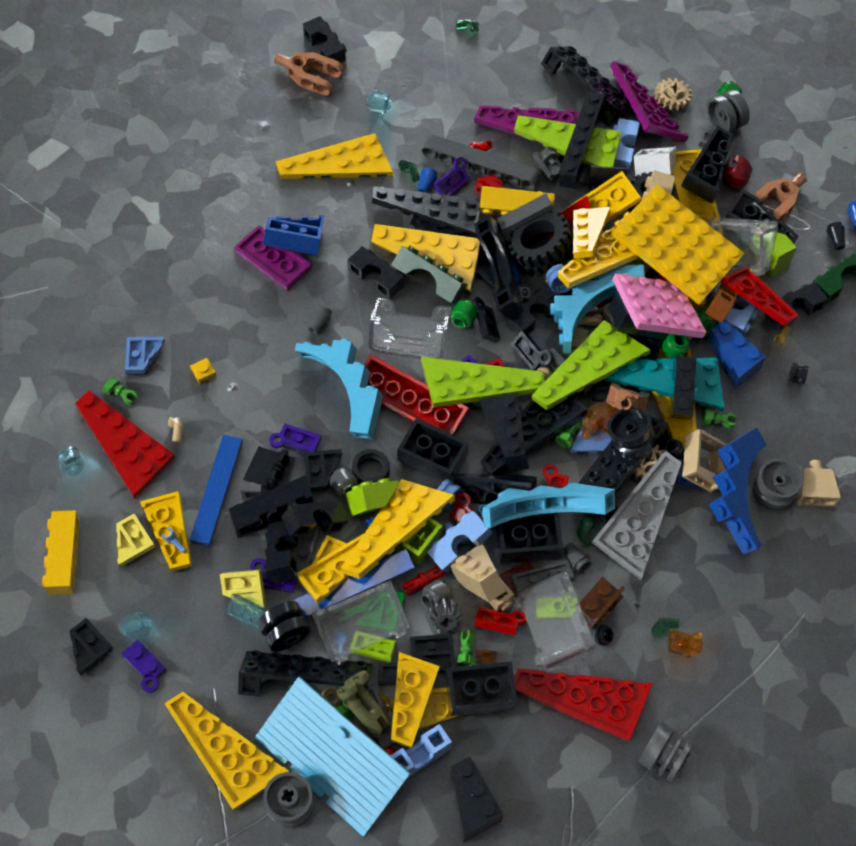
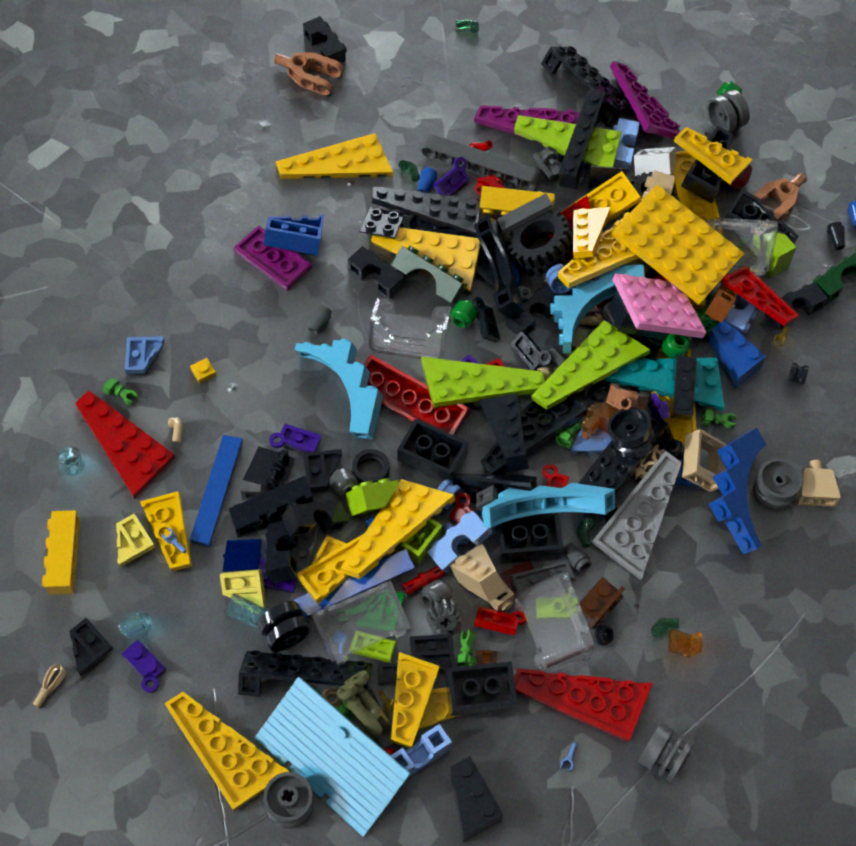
(46, 691): none -> tan piece
(242, 555): none -> clear blue piece
(379, 101): clear light blue head -> none
(382, 222): none -> hinge
(485, 497): none -> flat silver plate
(569, 758): none -> medium blue hand
(658, 409): none -> dark purple hinge
(673, 94): tan gear -> none
(718, 159): none -> yellow wing

